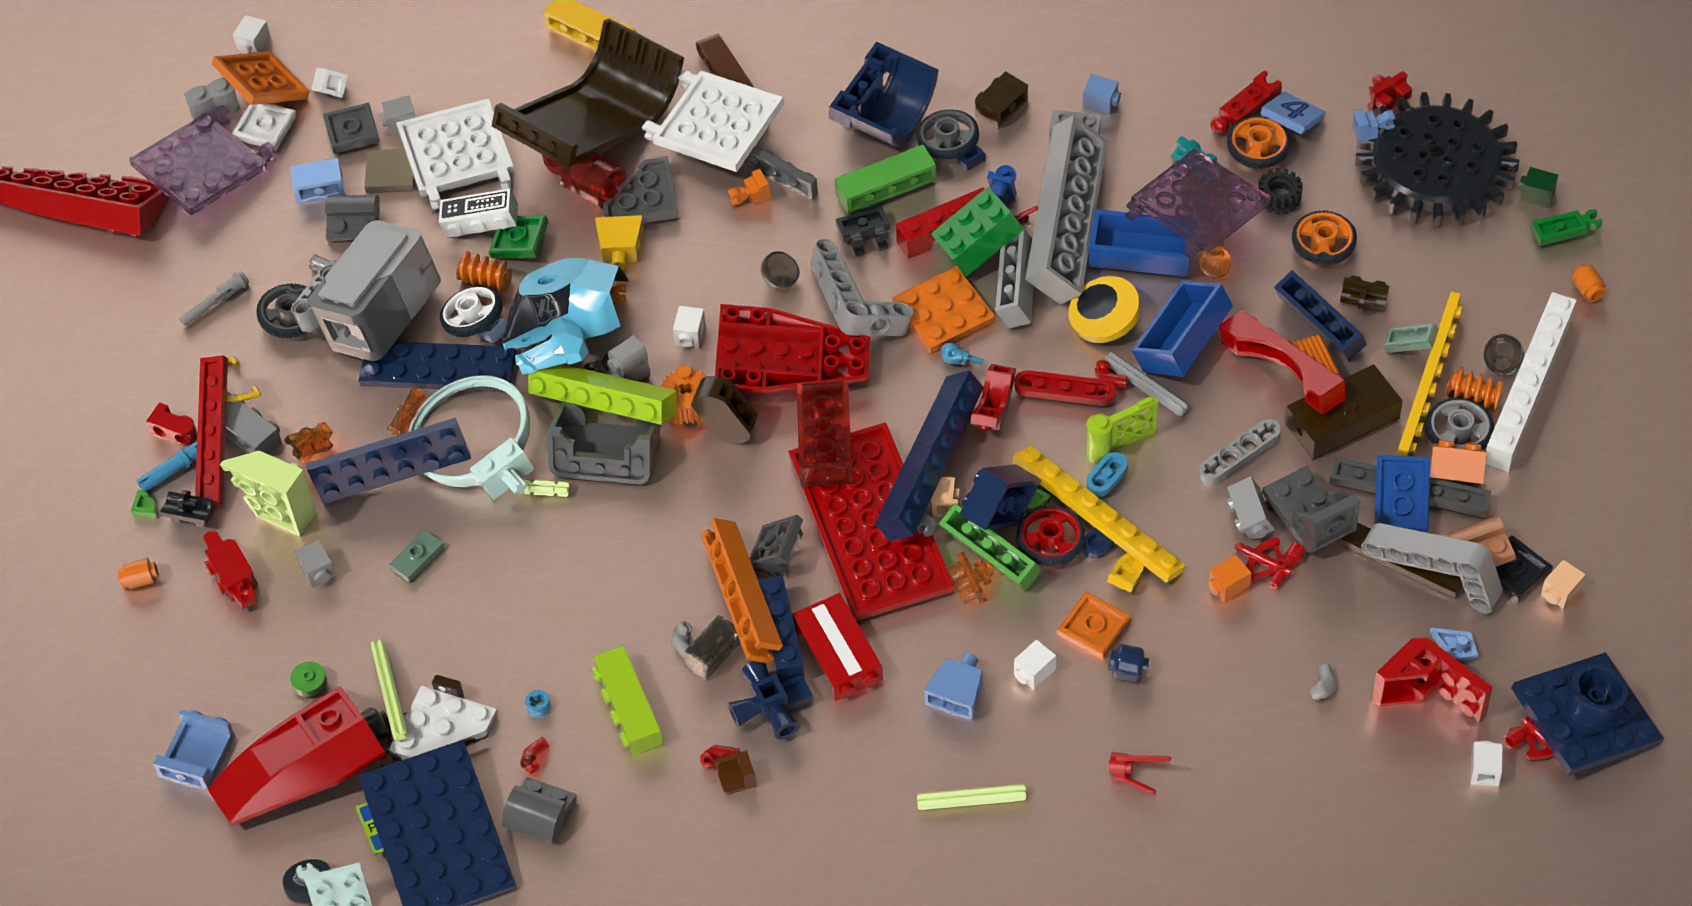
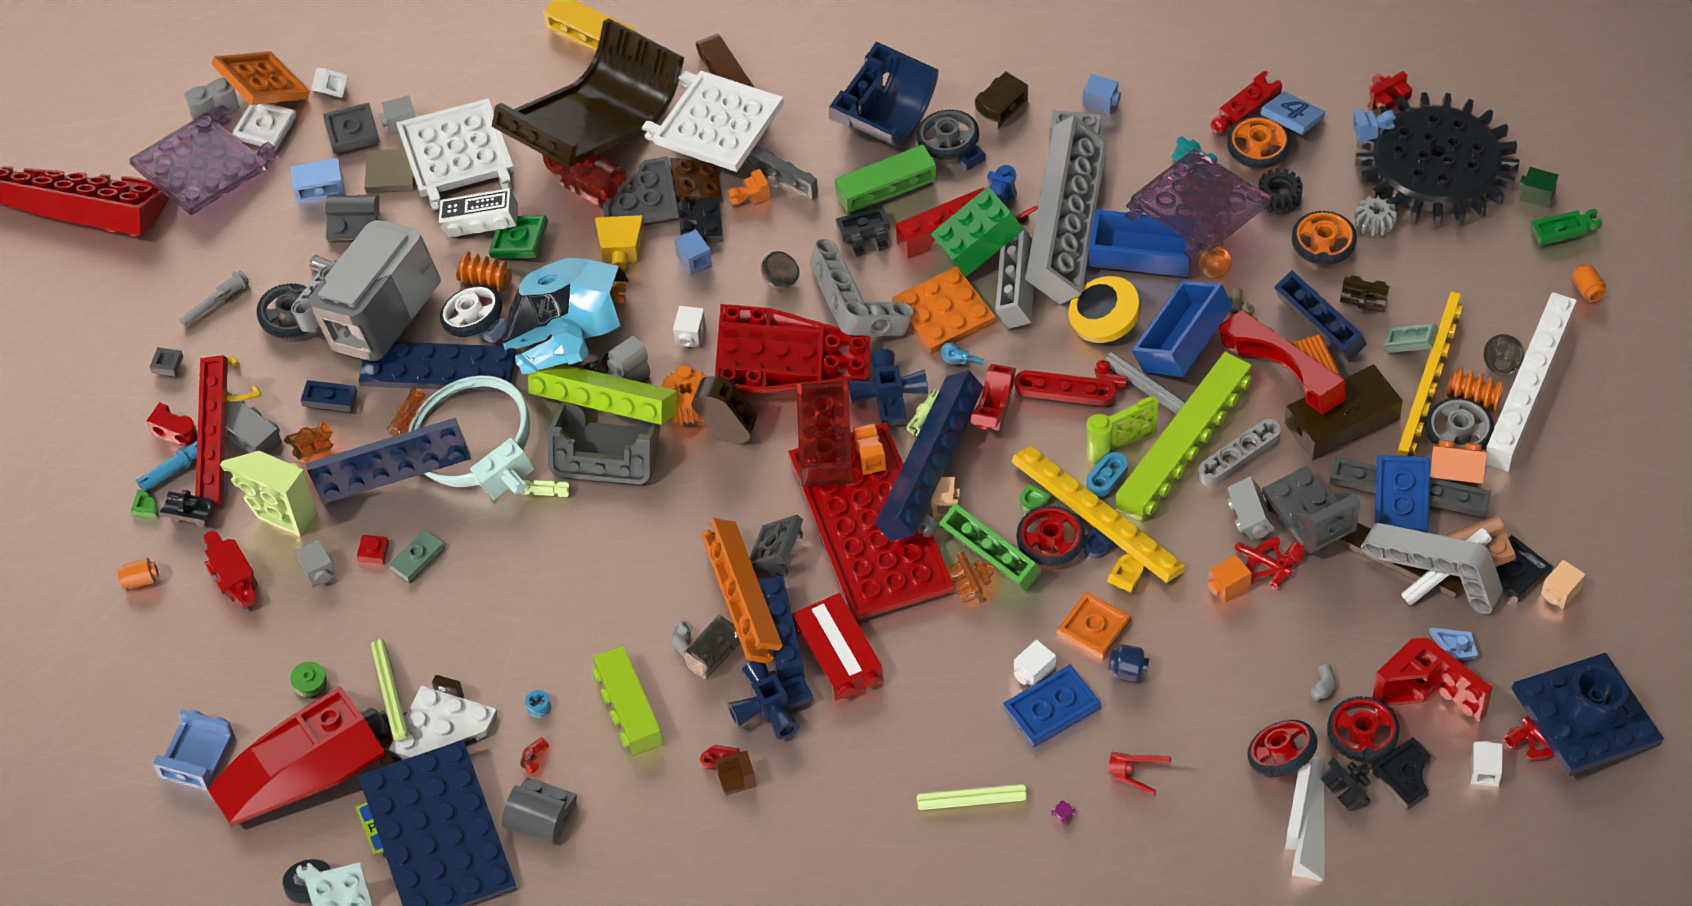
(166, 361): none -> dark grey plate
(251, 35): white brick -> none
(329, 395): none -> dark blue plate
(372, 549): none -> red plate
(693, 251): none -> medium blue brick
(695, 180): none -> reddish brown hinge
(707, 216): none -> black plate
(870, 449): none -> orange leg
(888, 387): none -> dark blue brick
(922, 412): none -> yellowish green pin
(956, 687): medium blue torso -> none
(999, 496): dark blue brick -> none
(1052, 705): none -> blue tile
(1063, 812): none -> magenta piece
(1183, 437): none -> lime brick
(1238, 305): none -> dark tan arm
(1281, 748): none -> red wheel
(1307, 822): none -> white wedge
(1354, 794): none -> black hips
(1363, 739): none -> red wheel
(1375, 216): none -> light grey gear
(1403, 771): none -> black tile
(1432, 578): none -> white axle

